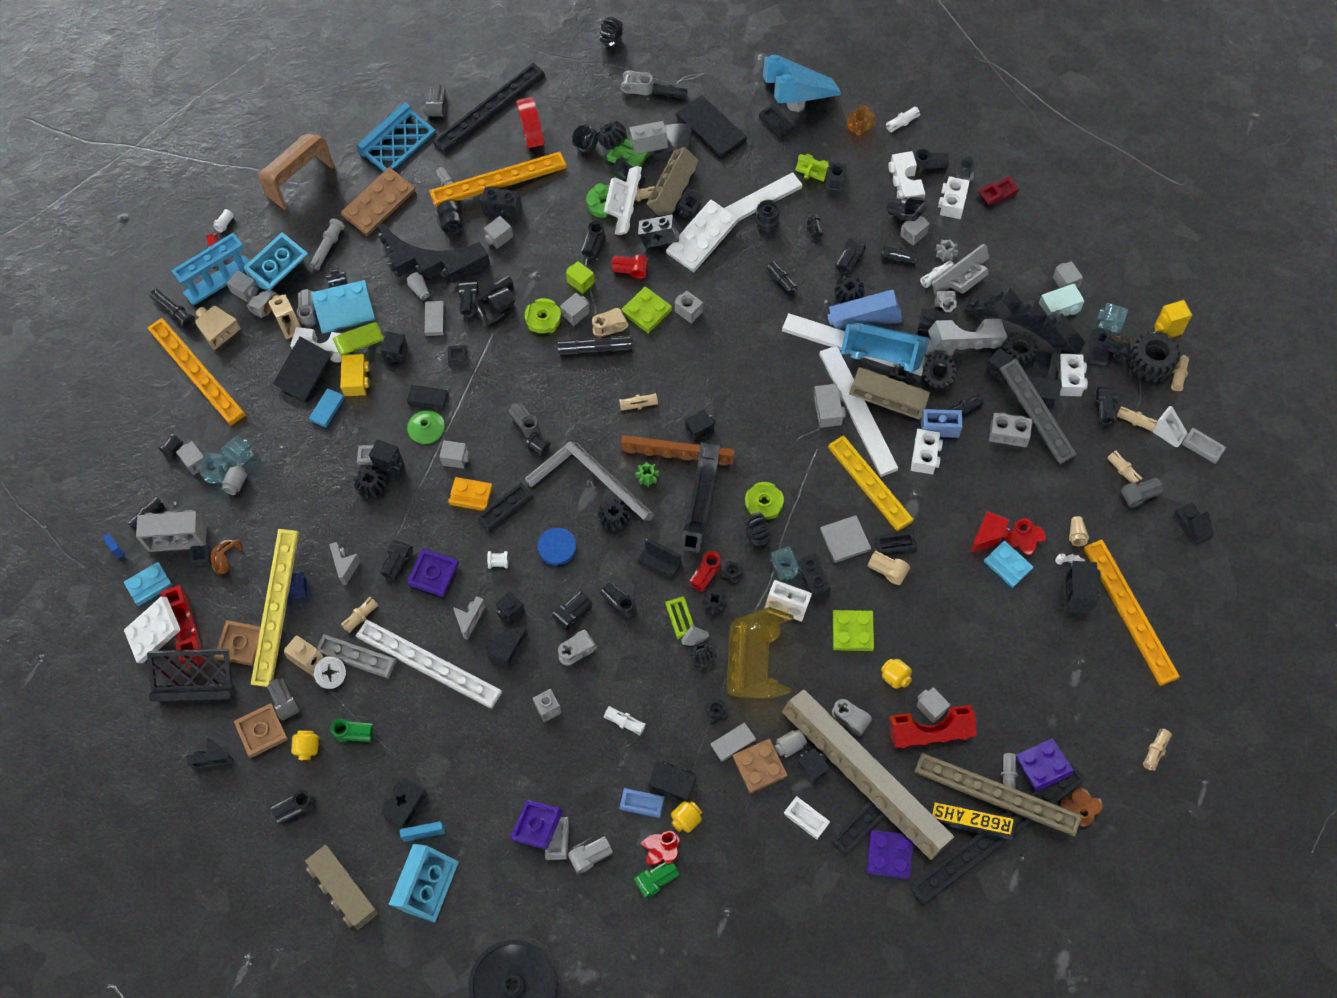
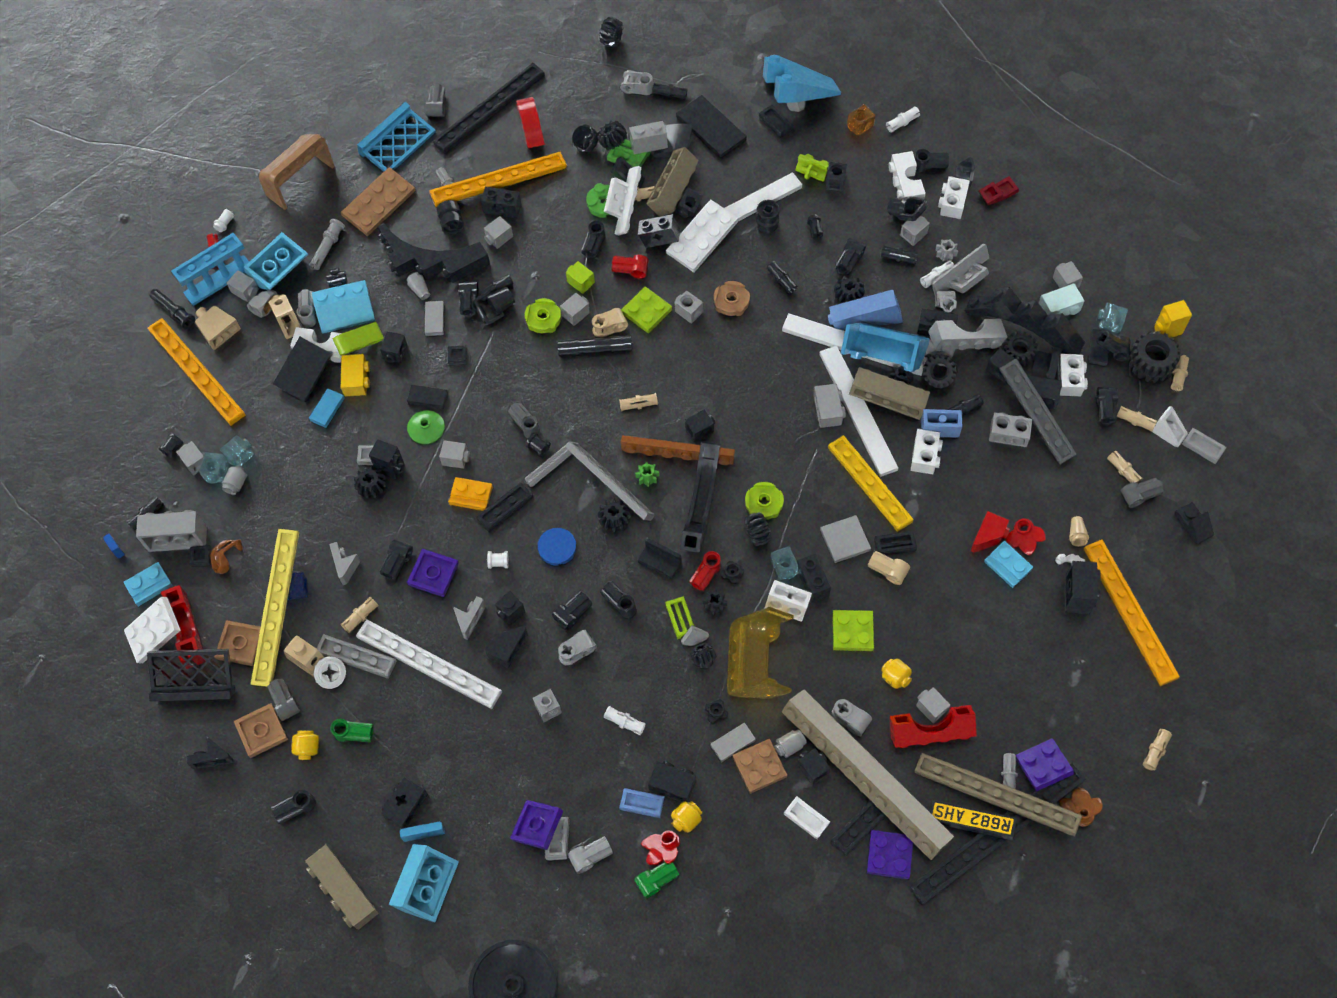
(734, 307): none -> medium nougat plate

